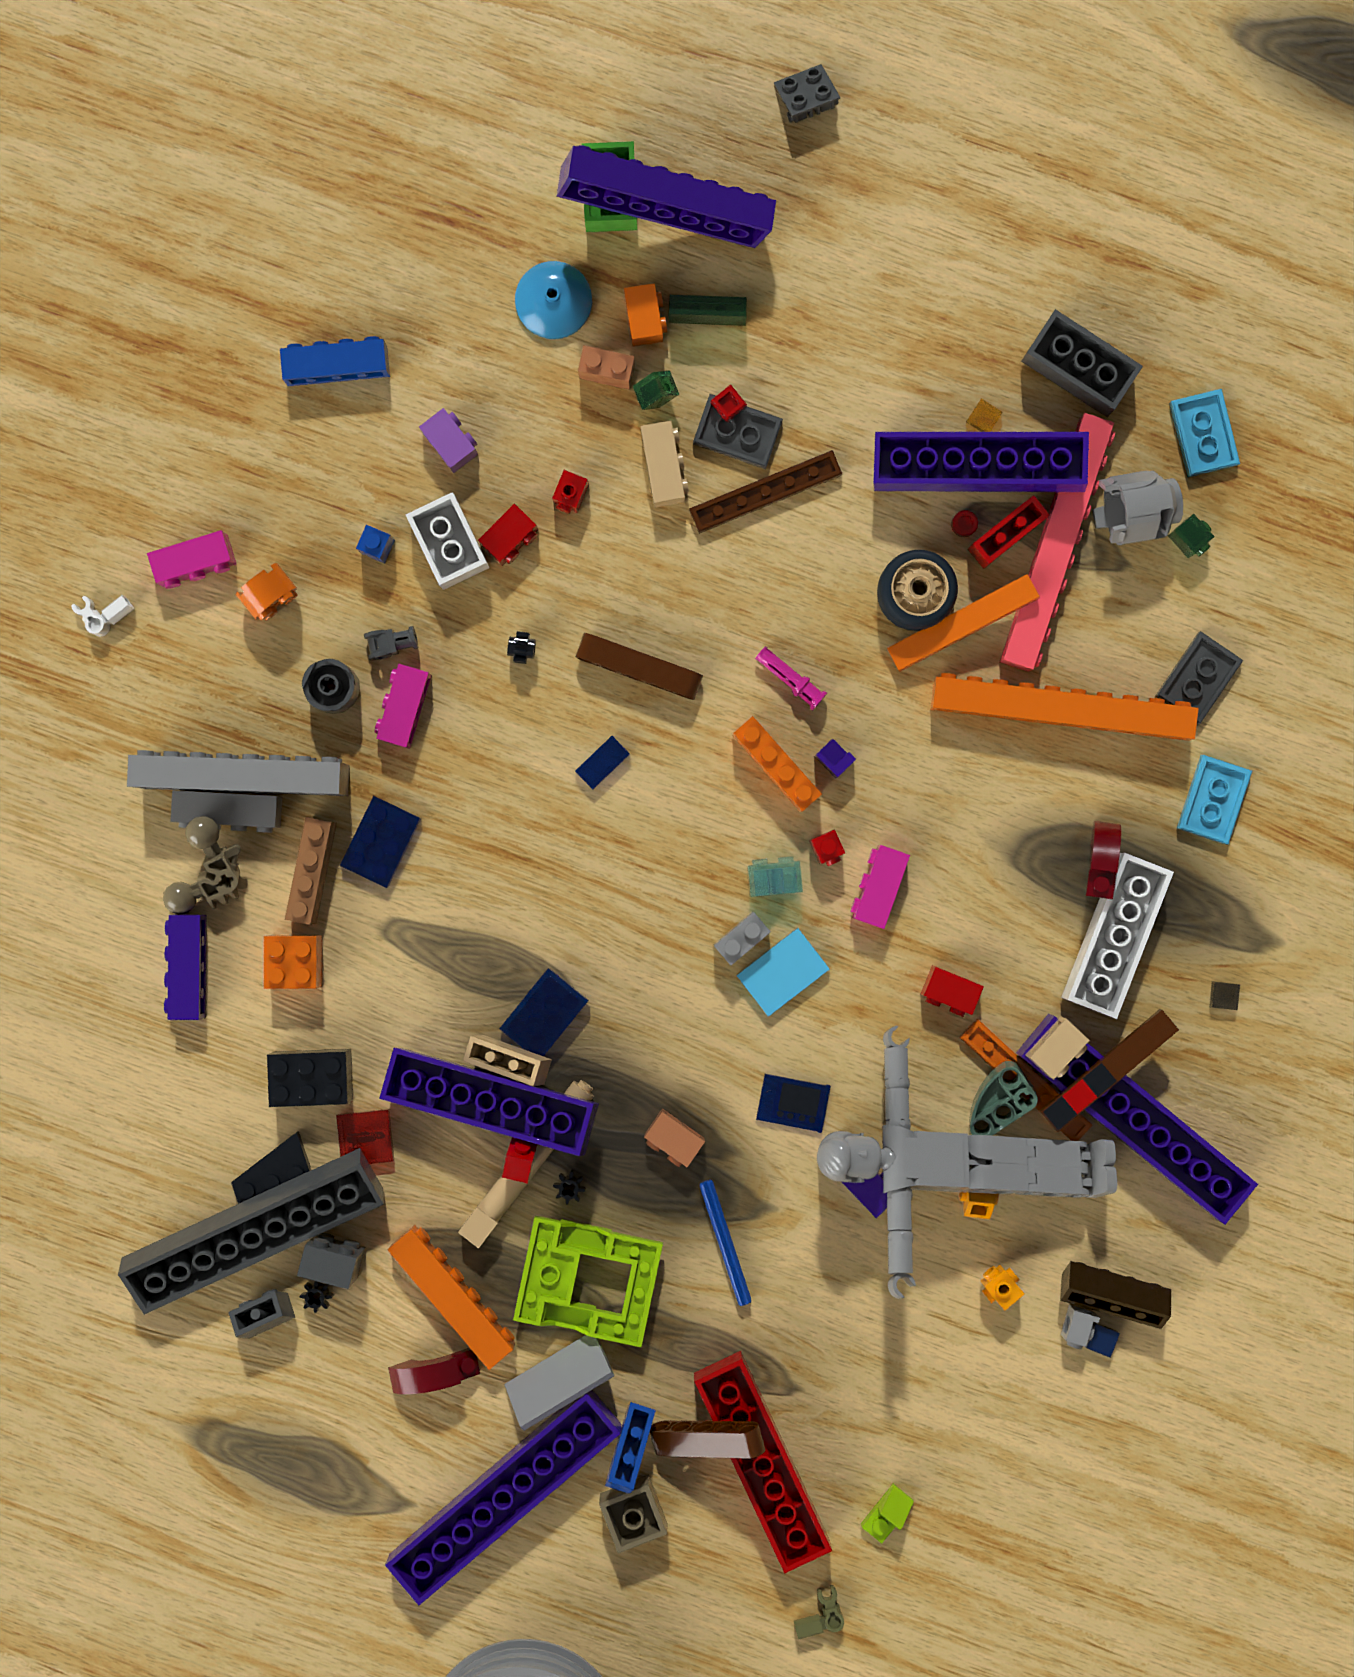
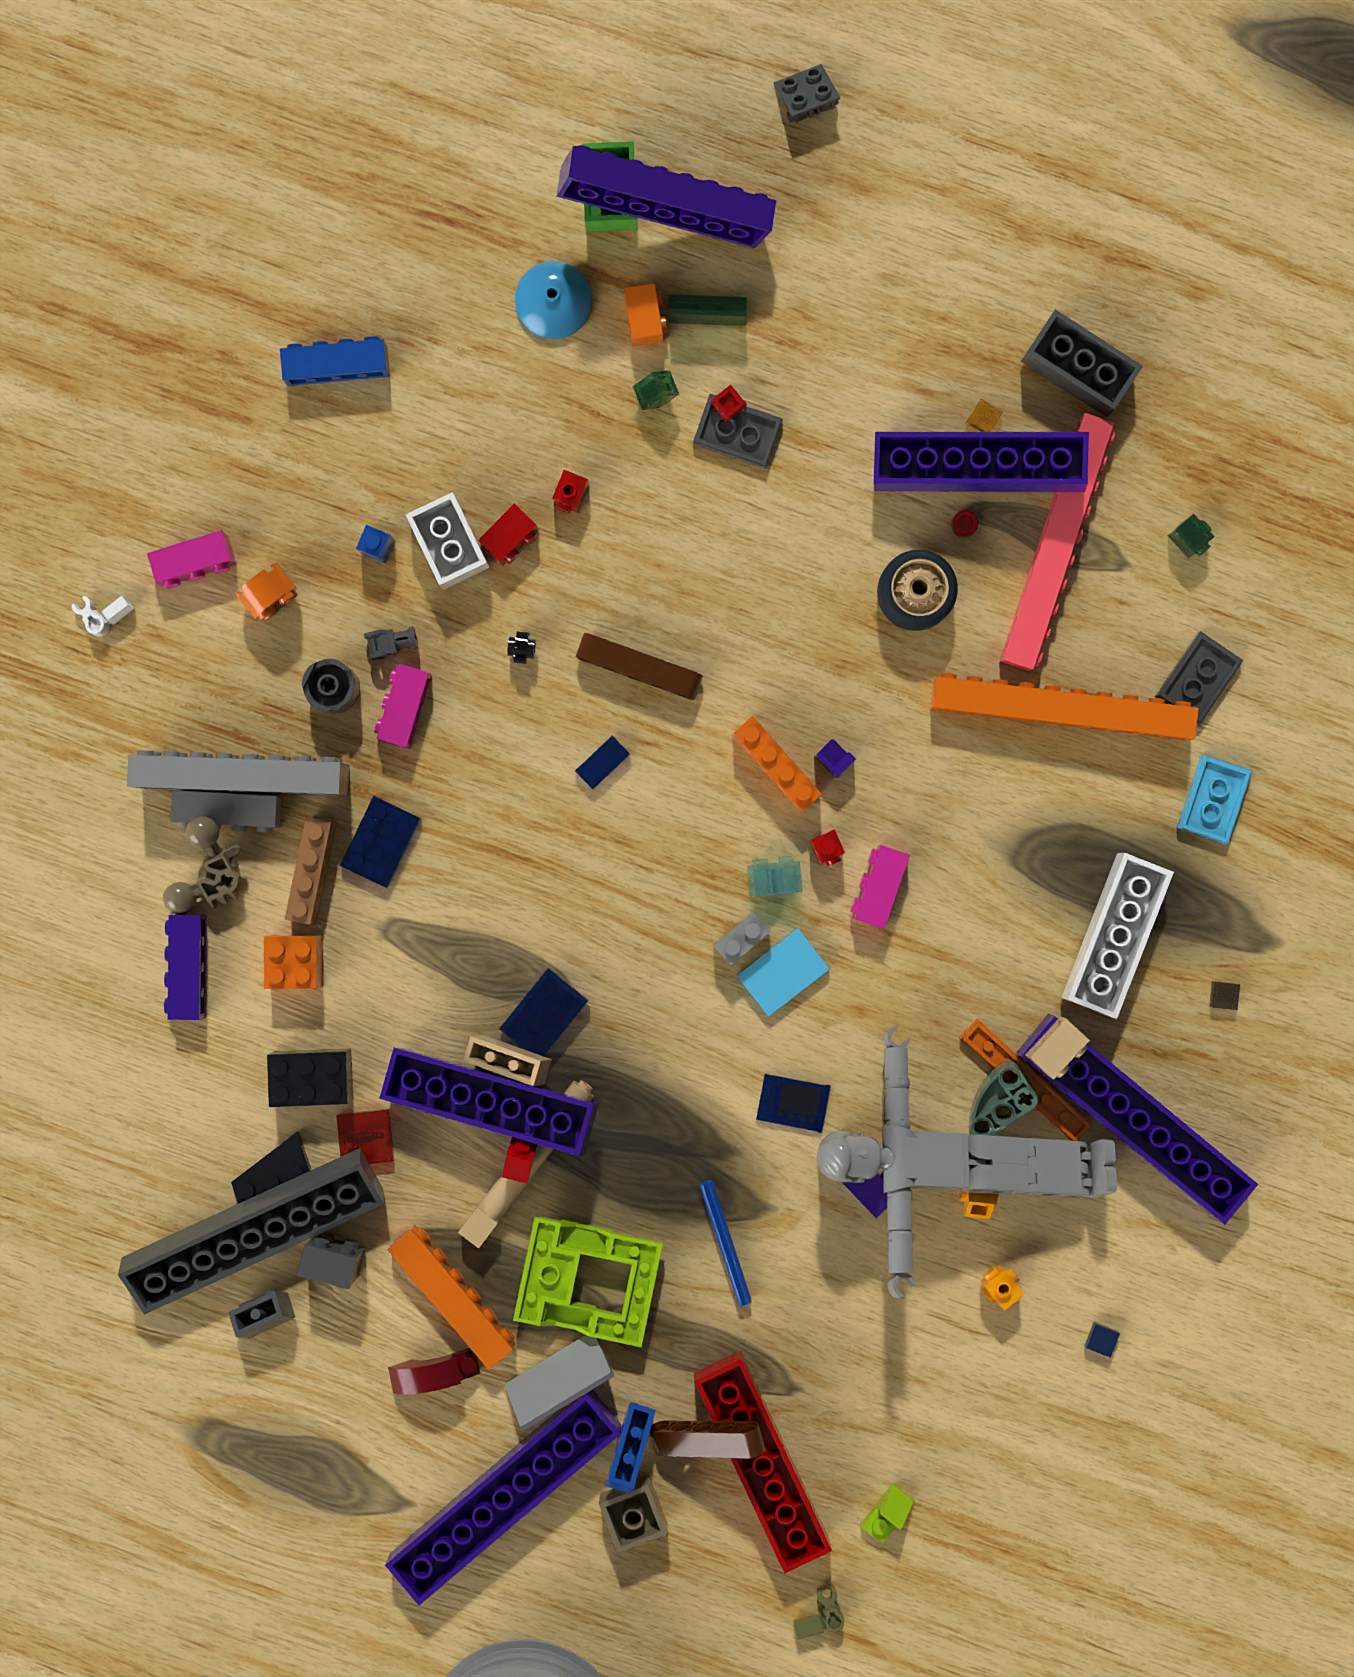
(321, 1301): black gear -> none
(448, 440): medium lavender brick -> none
(569, 1194): black gear -> none
(606, 367): nougat brick -> none
(664, 463): tan brick -> none
(674, 1138): nougat brick -> none
(765, 491): reddish brown tile -> none
(801, 685): dark pink pin -> none
(951, 990): red brick -> none
(964, 622): orange tile -> none
(1008, 532): red brick -> none
(1079, 1326): light grey brick -> none
(1104, 859): dark red arch -> none
(1109, 1070): tile -> none
(1116, 1294): dark brown brick -> none
(1138, 507): light grey piece -> none
(1204, 433): medium azure tile -> none

